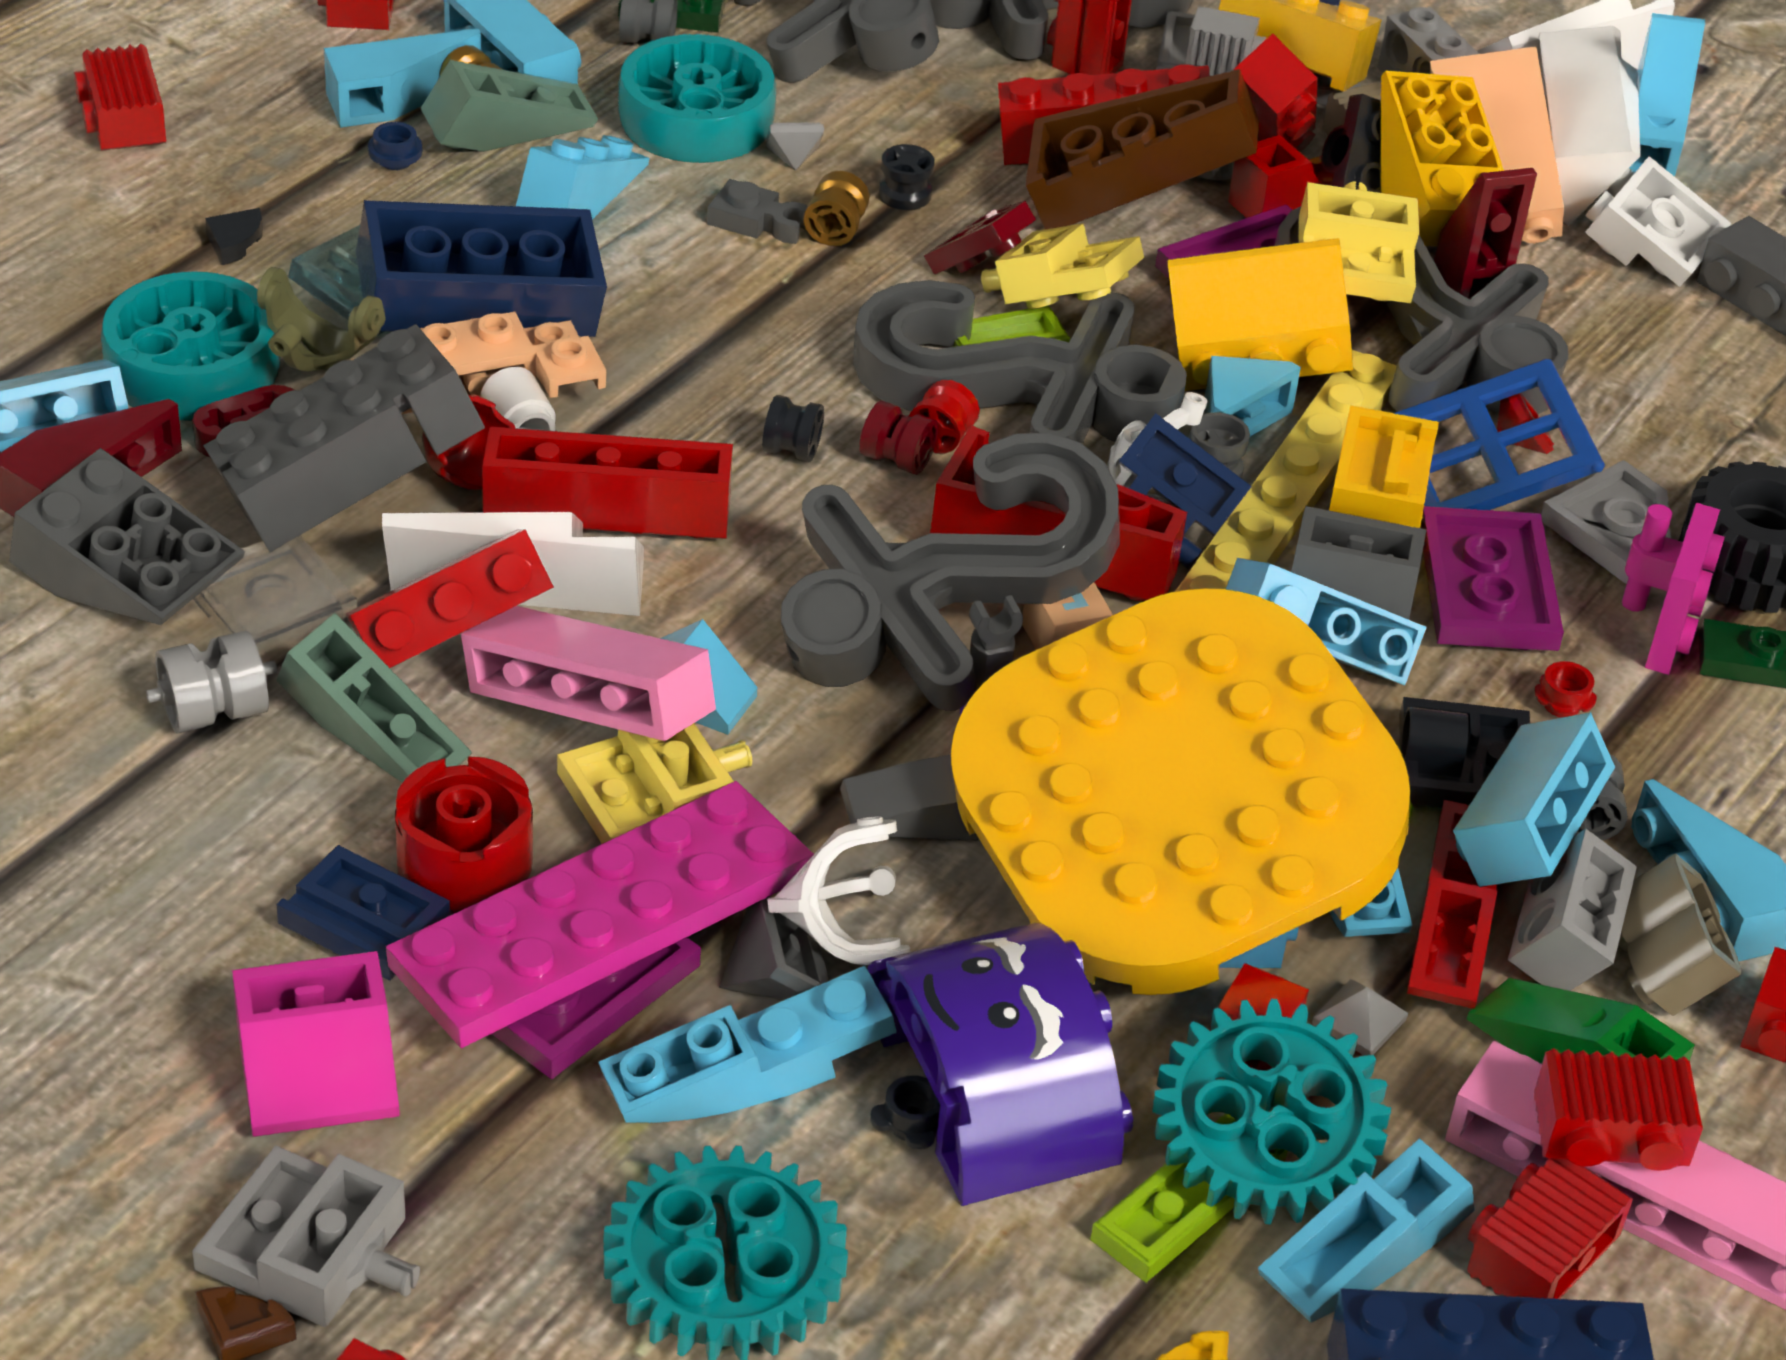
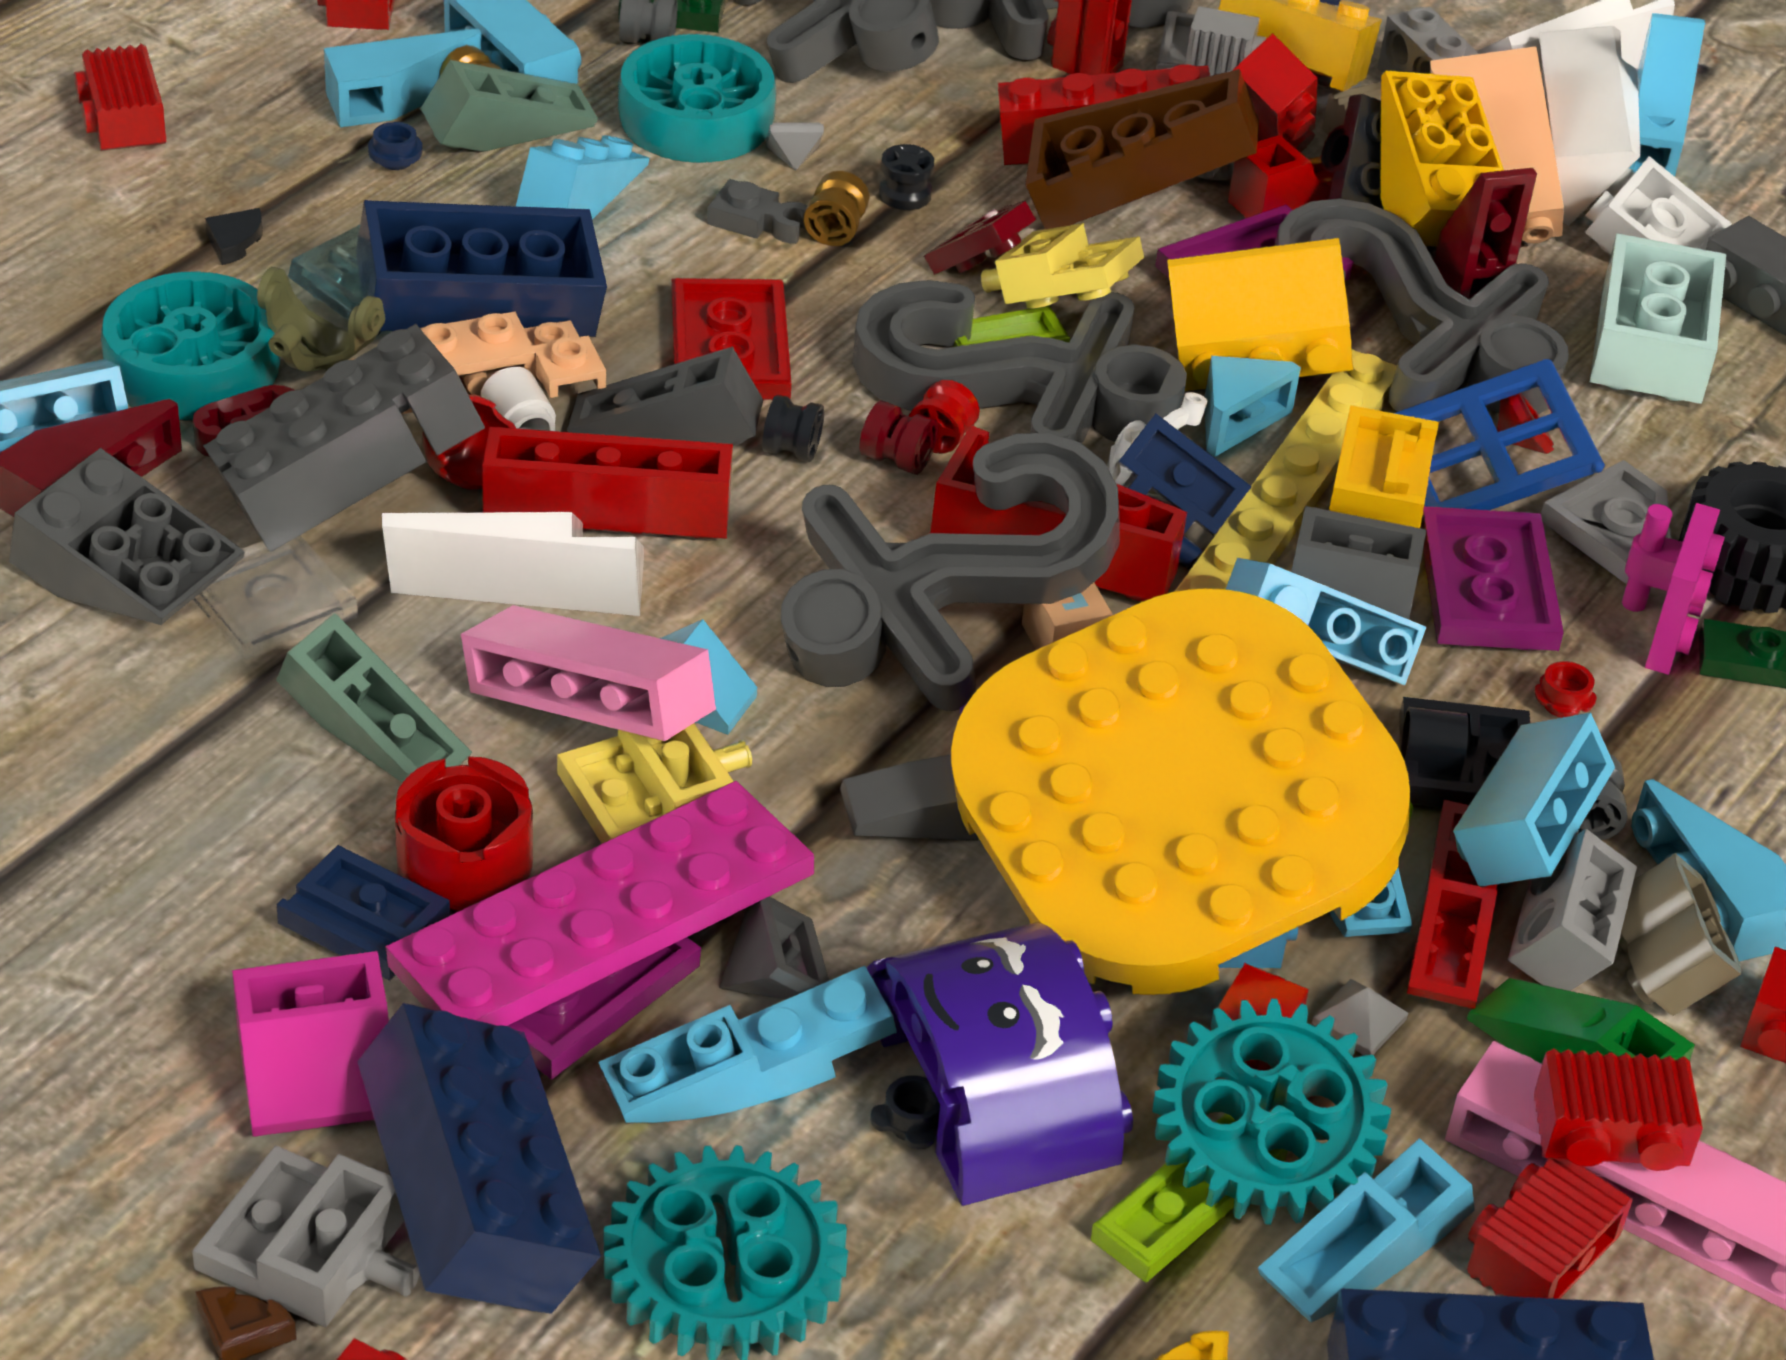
(218, 680): light grey wheel -> none
(451, 598): red brick -> none
(477, 1160): none -> dark blue brick
(687, 401): none -> dark grey slope
(739, 315): none -> red tile
(805, 894): white helmet -> none
(993, 638): dark grey bar -> none
(1223, 438): dark grey wheel -> none
(1374, 236): light yellow plate -> none
(1659, 319): none -> light aqua brick

